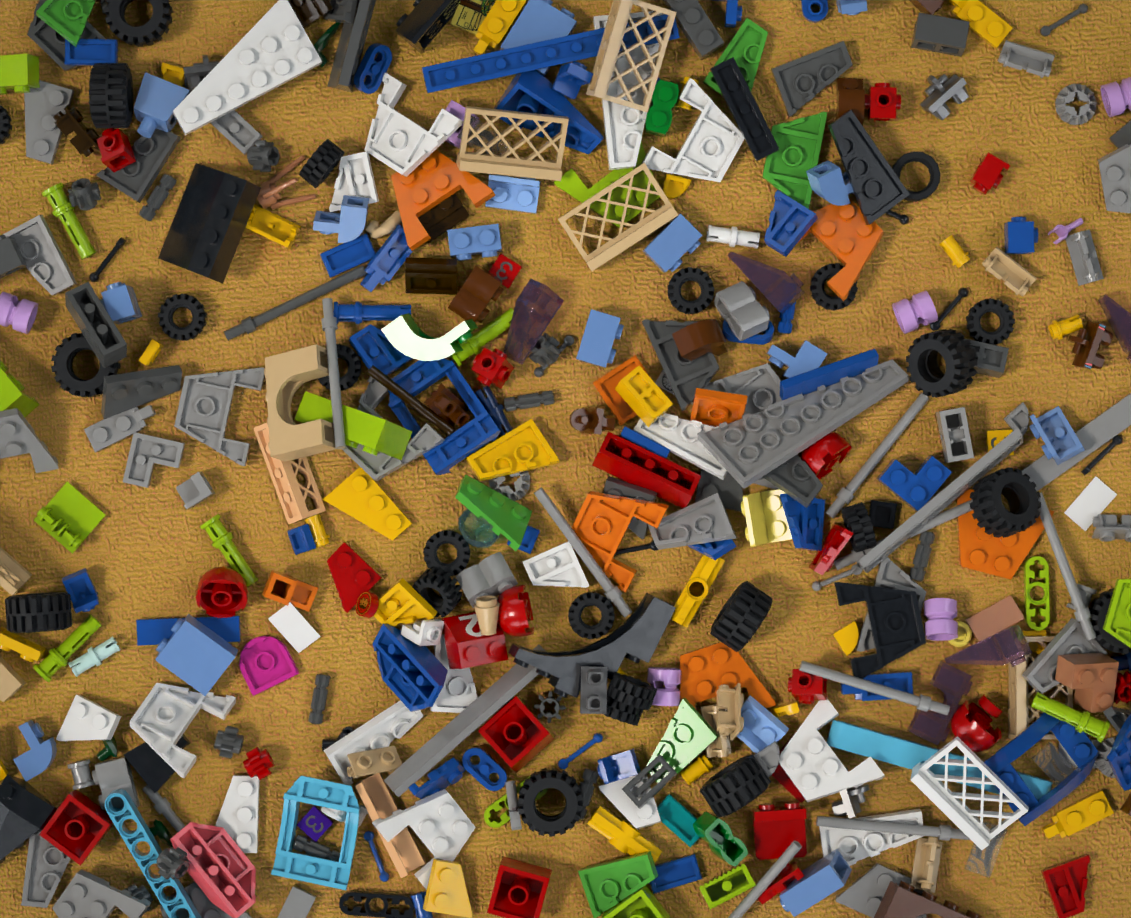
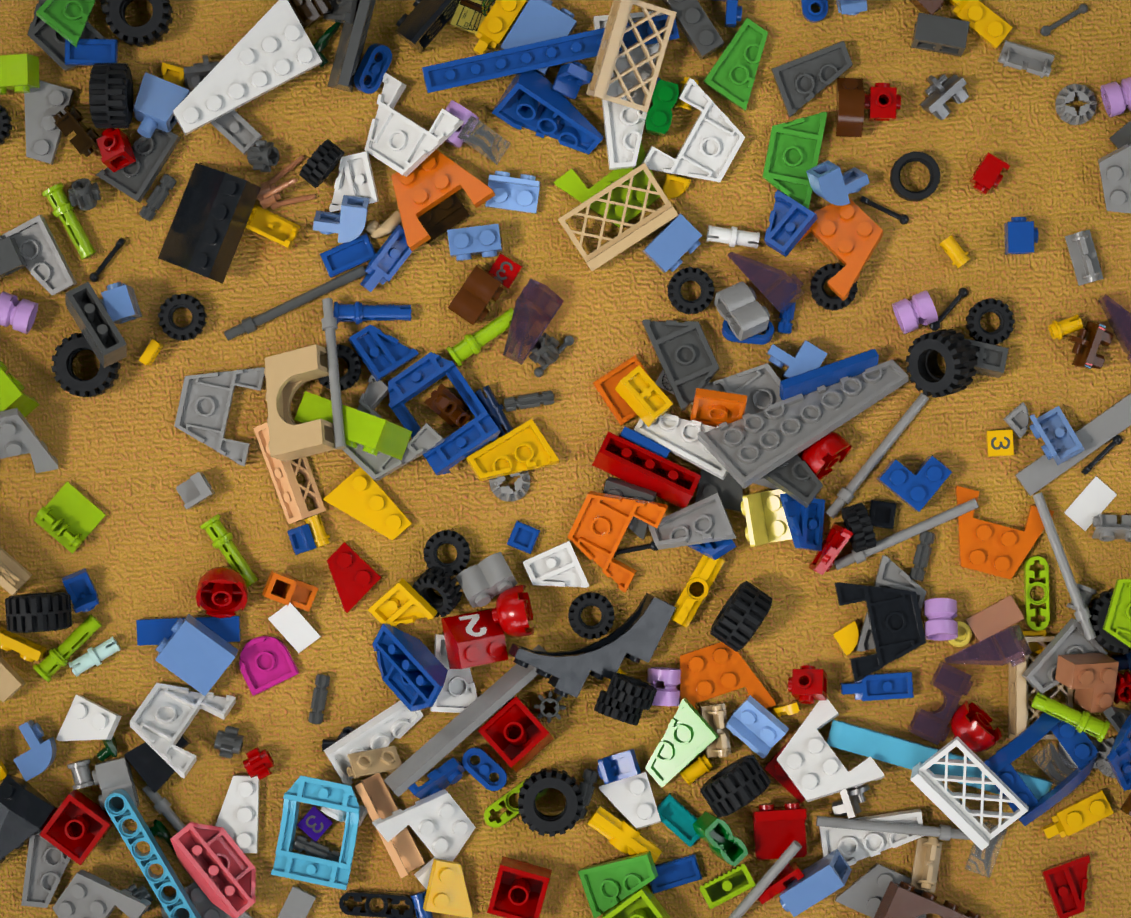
(118, 427): light grey hinge -> none
(136, 388): dark grey wing -> none
(146, 451): light grey plate -> none
(172, 863): dark grey gear -> none
(367, 604): red tile -> none
(368, 836): blue hinge -> none
(410, 400): dark brown bar -> none
(414, 343): arch -> none
(425, 632): white bracket -> none
(431, 276): dark brown plate -> none
(476, 530): clear light blue hair -> none
(487, 614): tan cone -> none
(492, 367): red brick -> none
(500, 511): bright green wing -> none
(506, 164): tan fence -> none
(513, 805): light grey bar -> none
(563, 763): blue hinge -> none
(591, 420): reddish brown hips -> none
(593, 690): flat silver hips -> none
(599, 338): medium blue brick -> none
(612, 592): light grey bar -> none
(666, 767): dark grey tile -> none
(700, 339): reddish brown brick -> none
(730, 721): tan hinge -> none
(744, 109): black plate -> none
(769, 758): light grey tile -> none
(856, 570): light grey hinge -> none
(869, 173): black wing -> none
(921, 702): light grey bar -> none
(941, 501): light grey tile -> none
(954, 435): light grey brick -> none
(989, 506): black tyre -> none
(990, 706): red tile -> none
(1010, 271): tan hinge -> none
(1062, 231): lavender hand -> none

